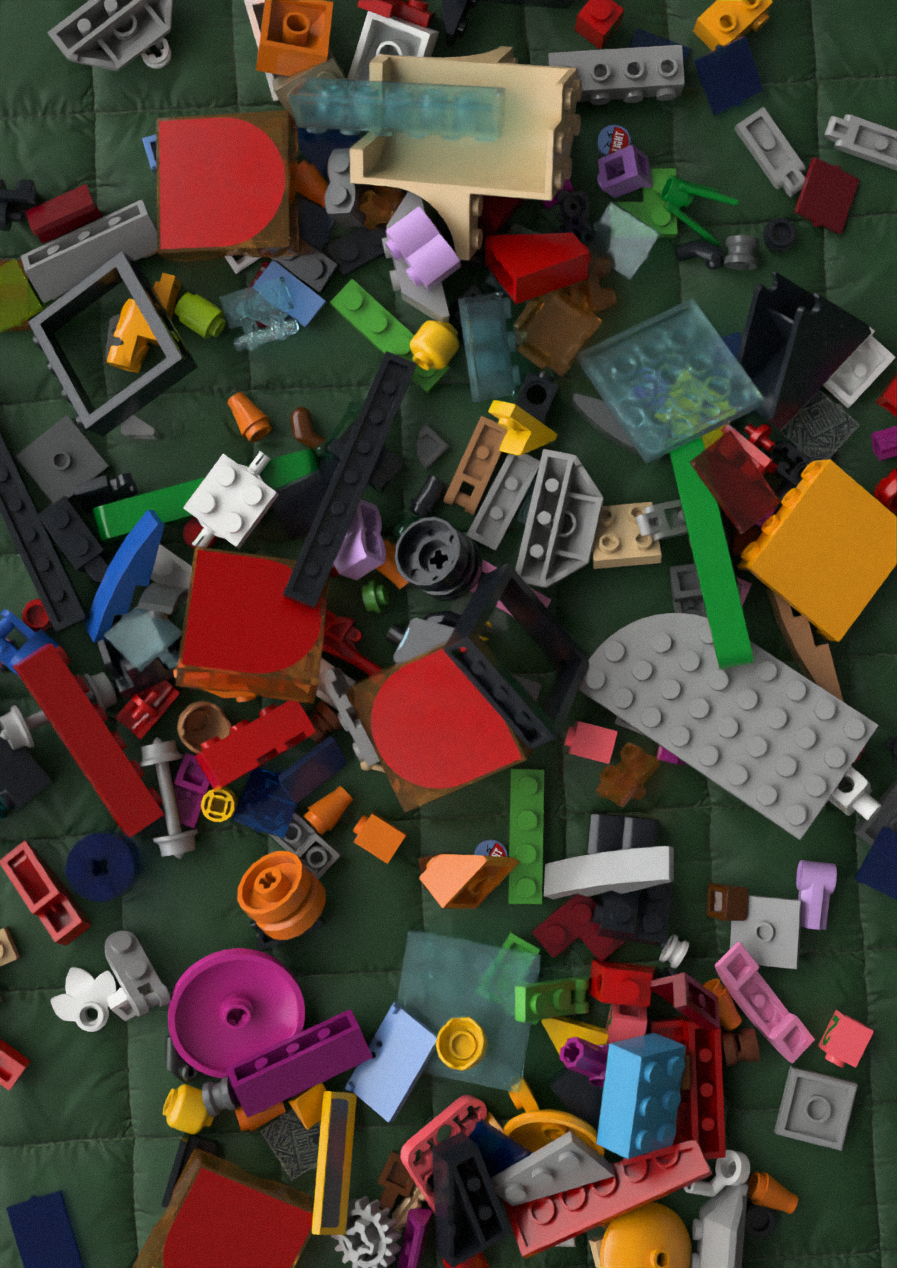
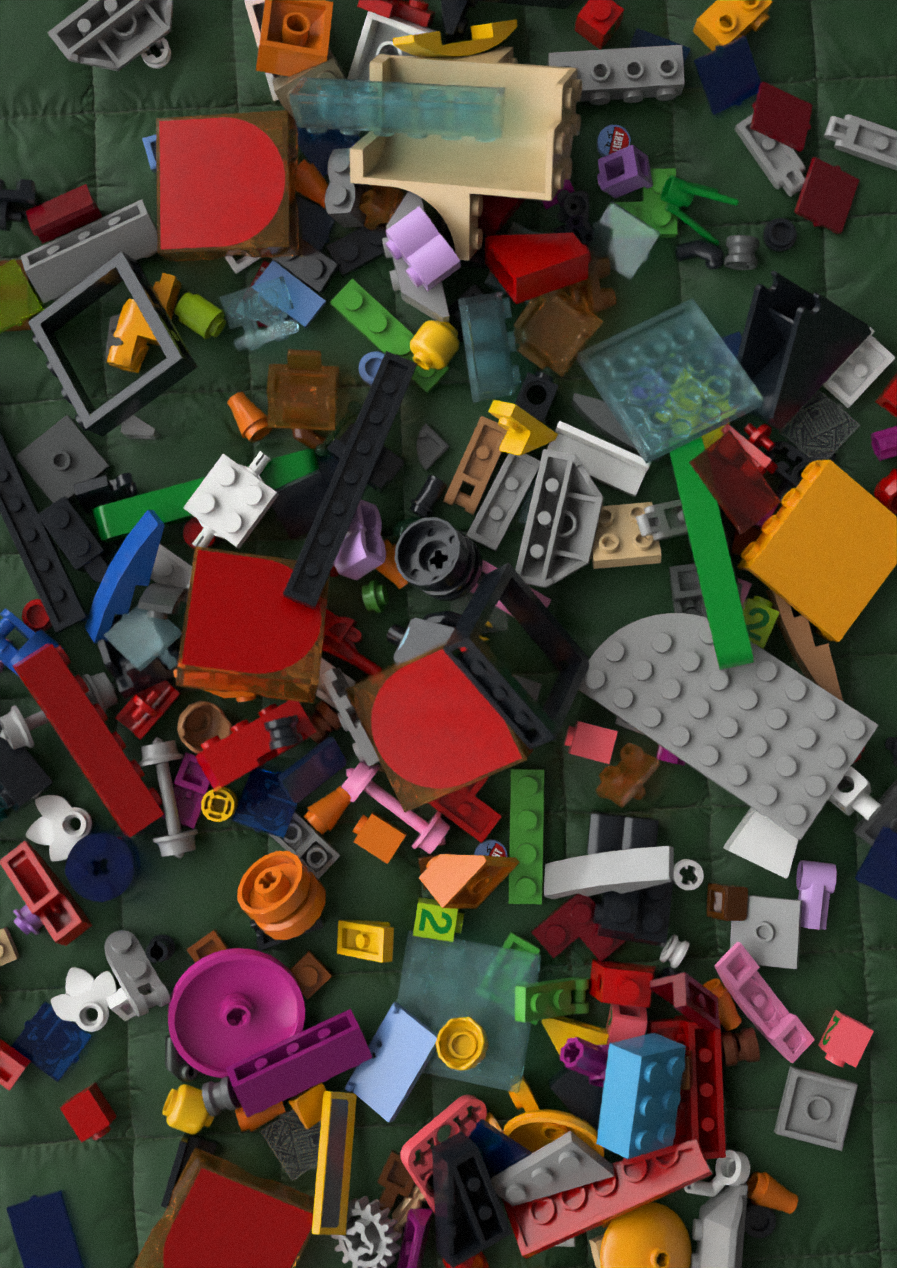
(27, 921): none -> medium lavender plate
(51, 1042): none -> clear blue piece
(55, 826): none -> white plate
(89, 1113): none -> red brick
(167, 945): none -> black pin
(207, 945): none -> dark orange plate
(283, 732): none -> black wheel
(302, 392): none -> clear orange panel
(310, 974): none -> dark orange plate
(366, 940): none -> yellow slope
(369, 366): none -> medium blue tile
(430, 45): none -> yellow slope
(431, 832): none -> bright pink piece
(436, 922): none -> lime brick
(468, 810): none -> red plate
(602, 459): none -> white panel
(697, 870): none -> white bush
(759, 619): none -> lime brick
(763, 843): none -> white torso
(781, 116): none -> dark red piece

